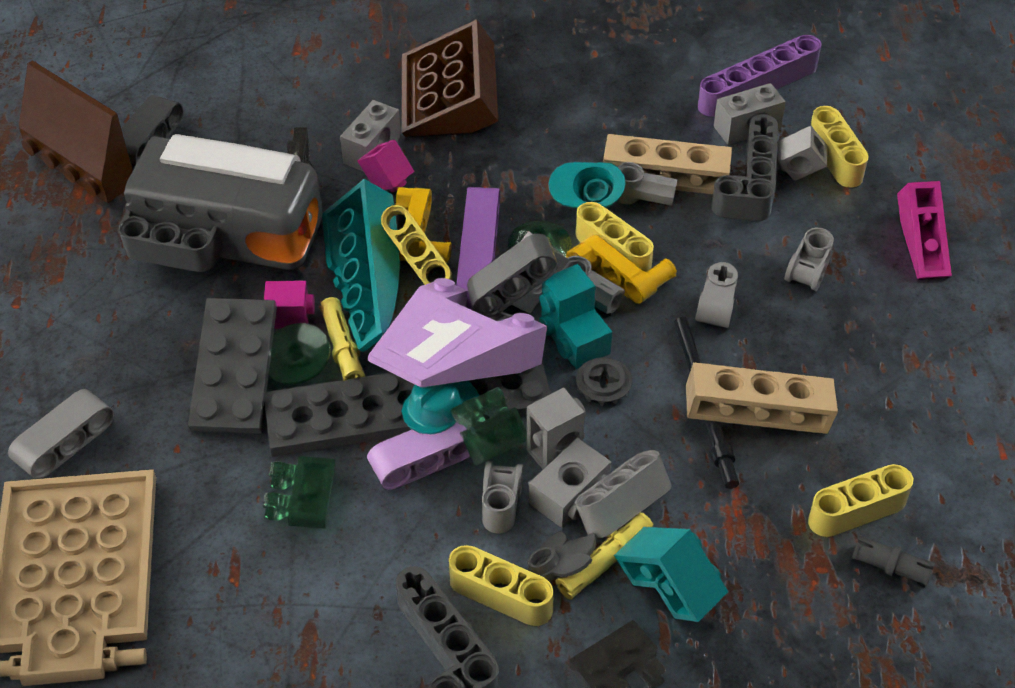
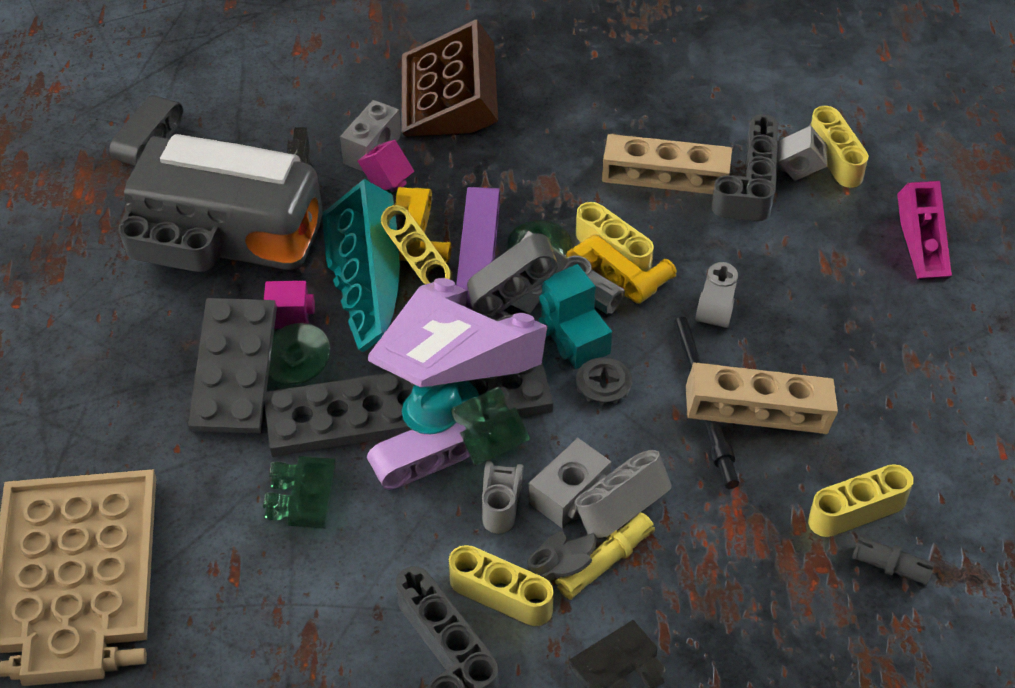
(60, 434): light grey beam -> none
(73, 134): reddish brown slope -> none
(344, 349): light yellow pin -> none
(553, 425): light grey brick -> none
(587, 182): teal piece -> none
(646, 186): light grey piece -> none
(676, 567): teal brick -> none
(736, 110): light grey brick -> none
(775, 66): medium lavender beam -> none
(811, 258): light grey piece -> none

